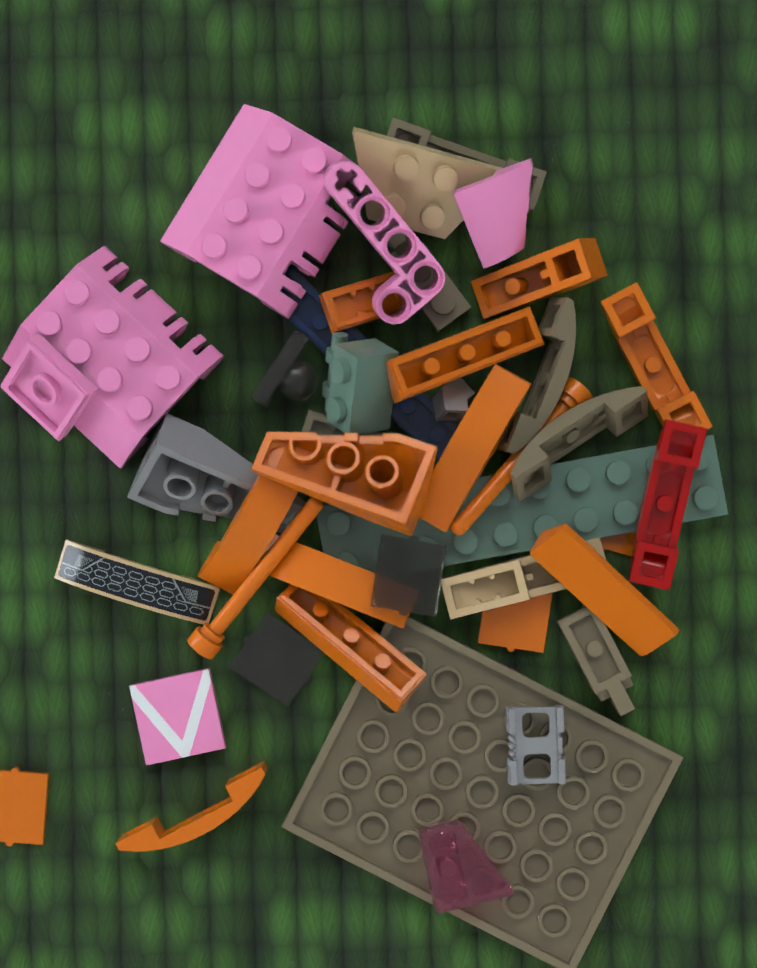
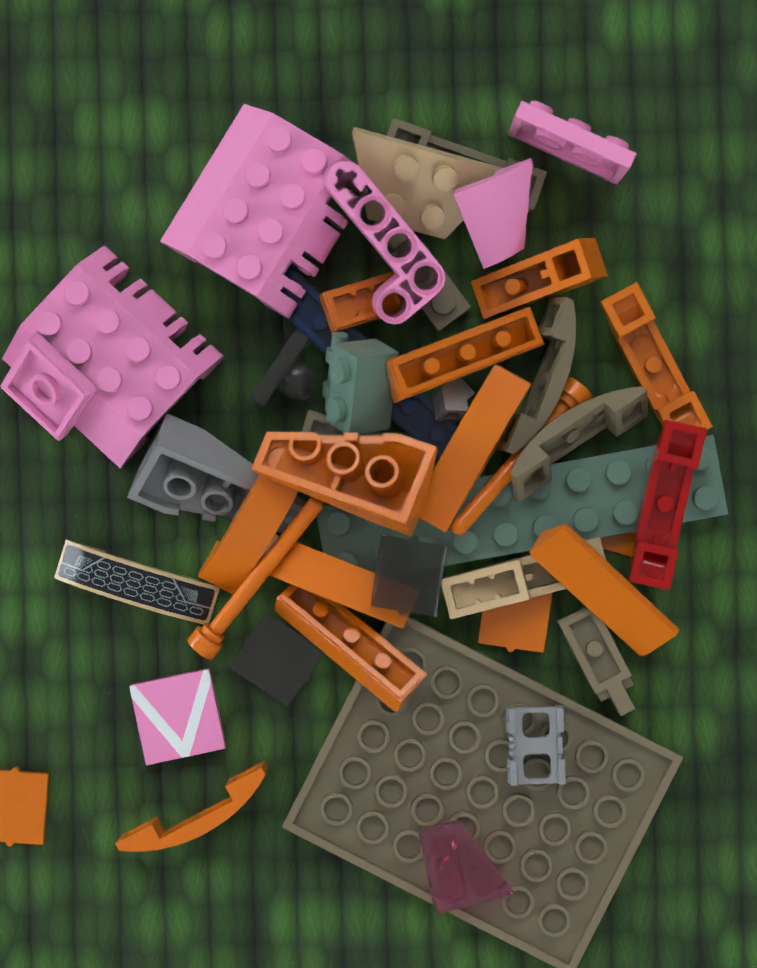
(571, 141): none -> bright pink plate

